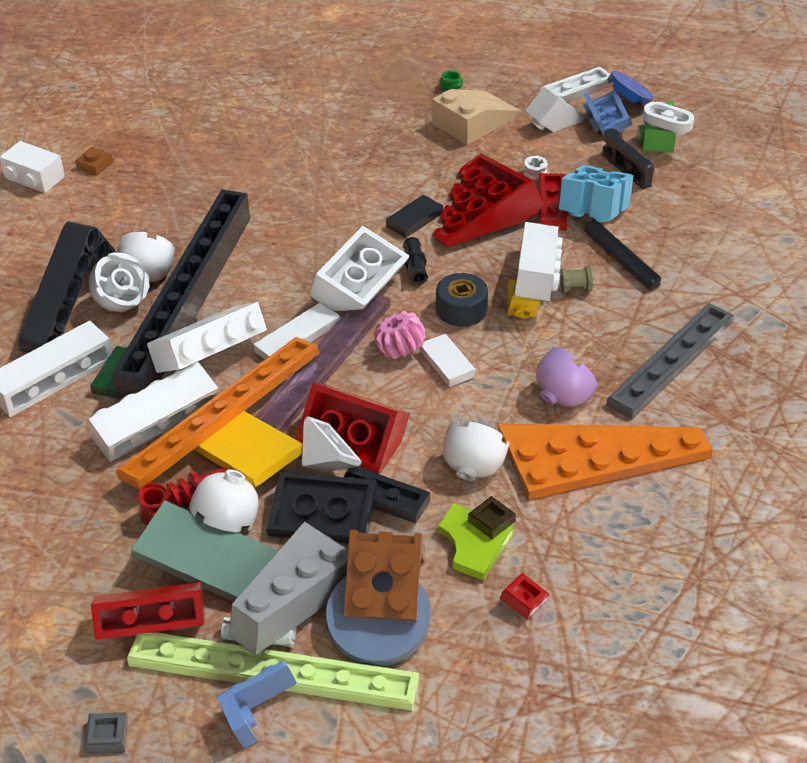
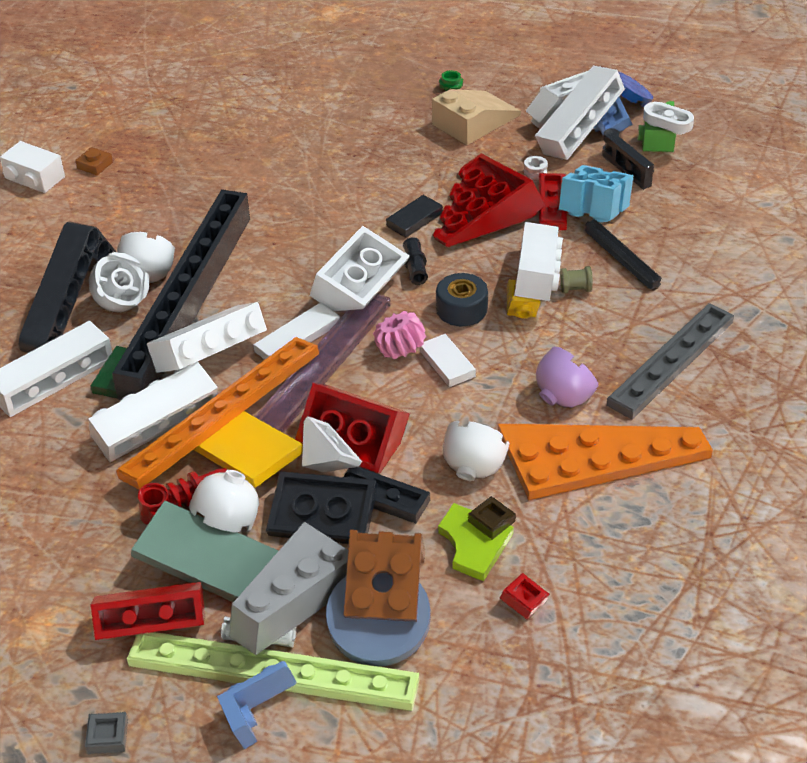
(580, 112): none -> white brick

